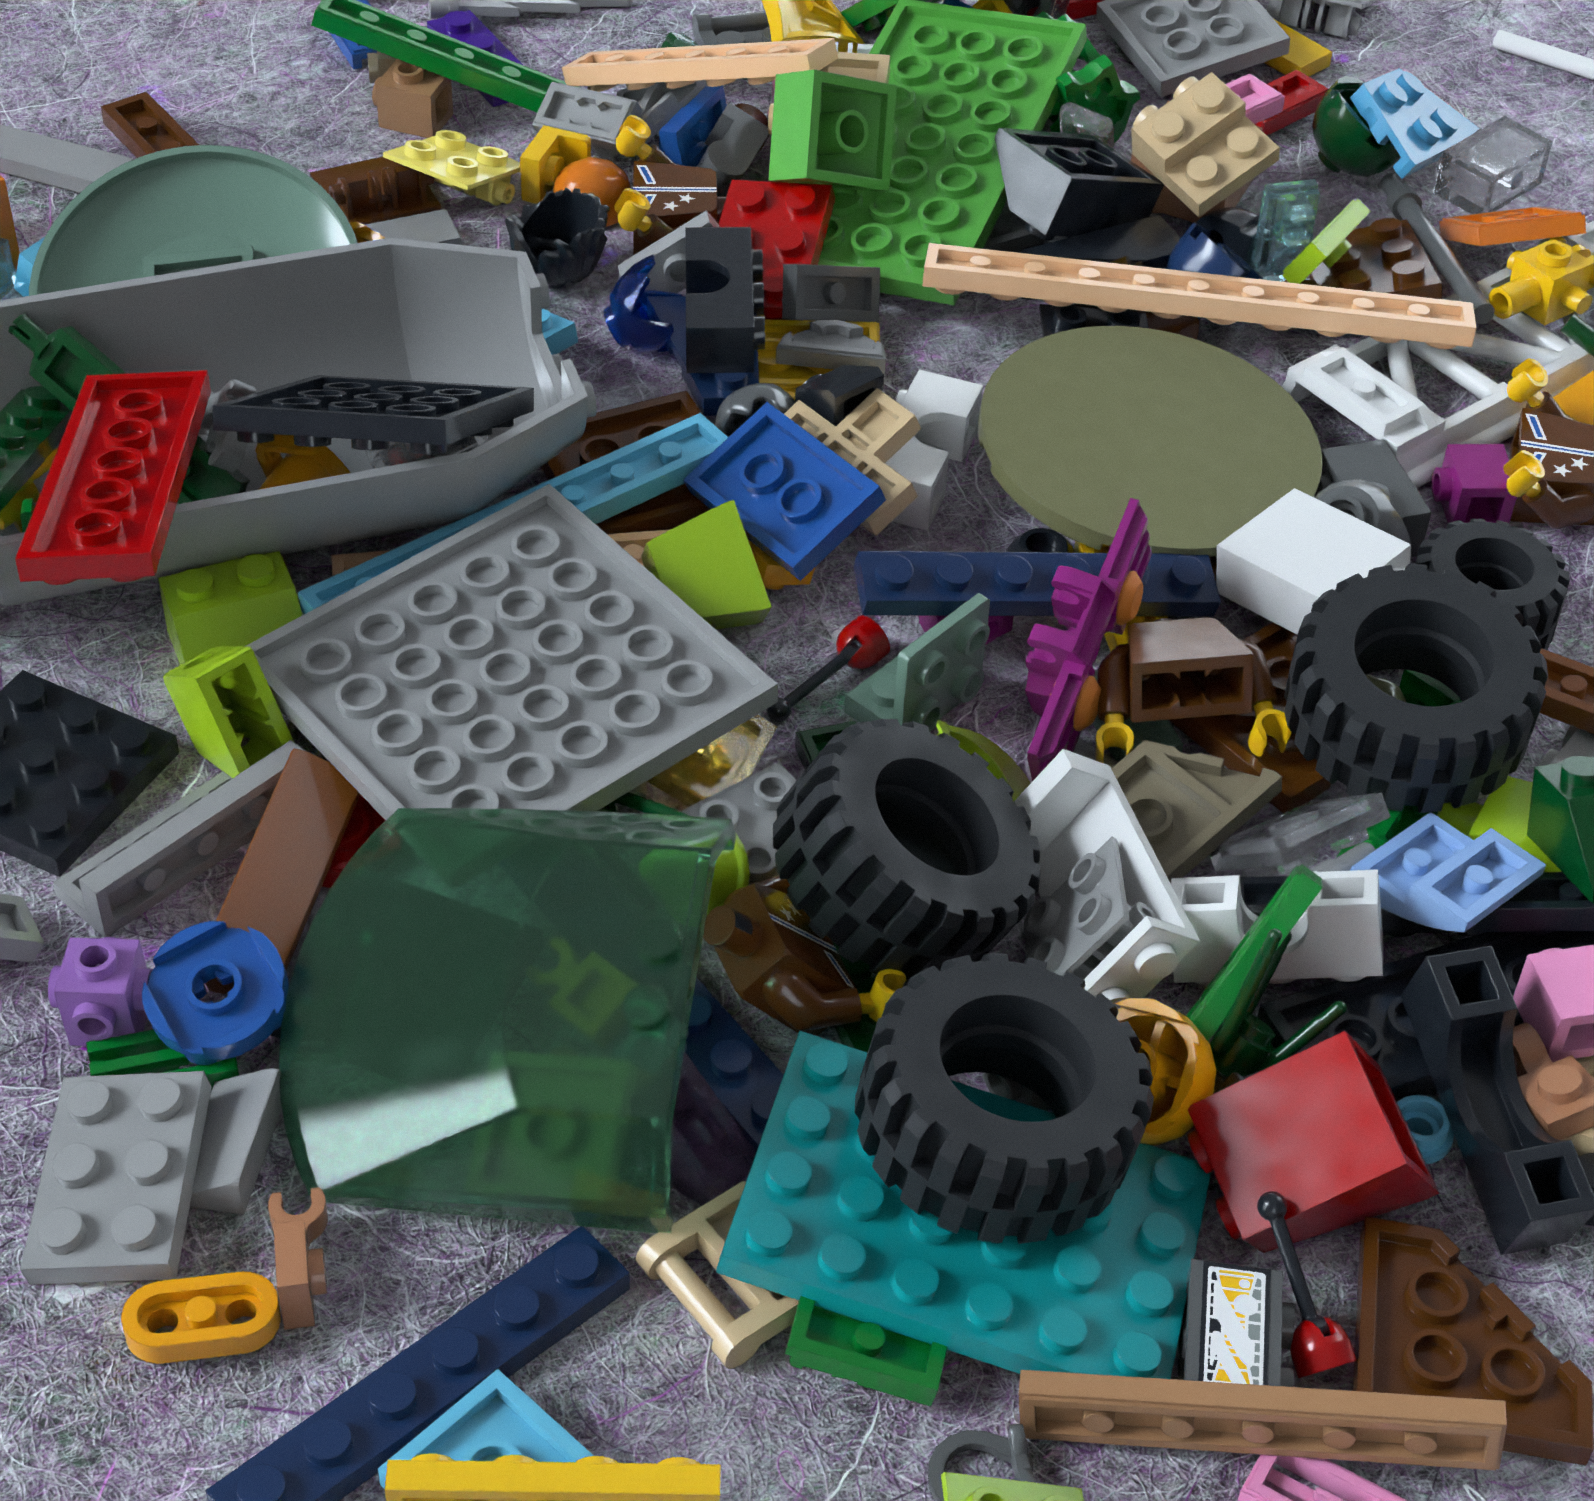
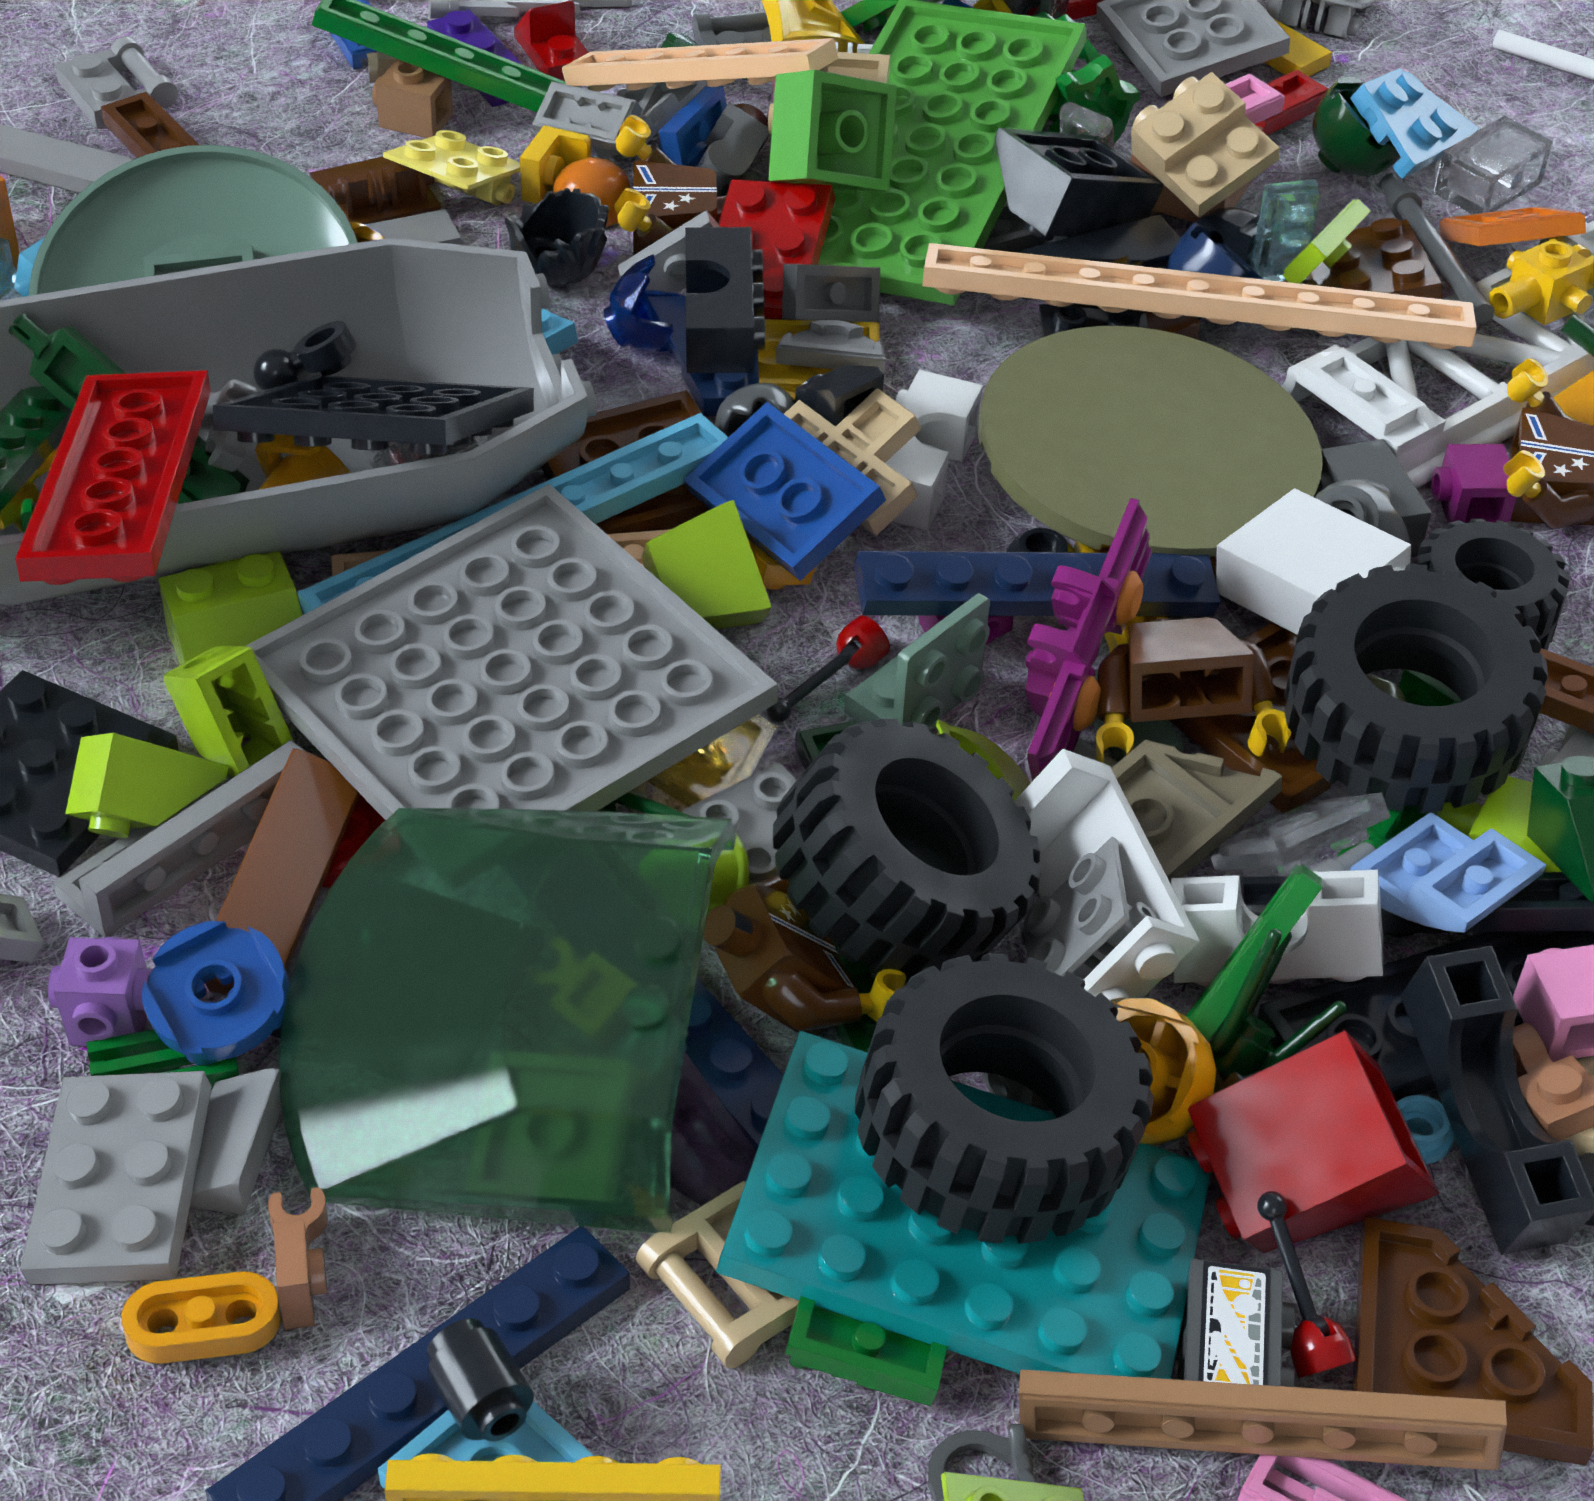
(97, 81): none -> light grey plate
(135, 783): none -> lime slope
(321, 350): none -> black plate
(478, 1380): none -> black brick
(550, 37): none -> red slope

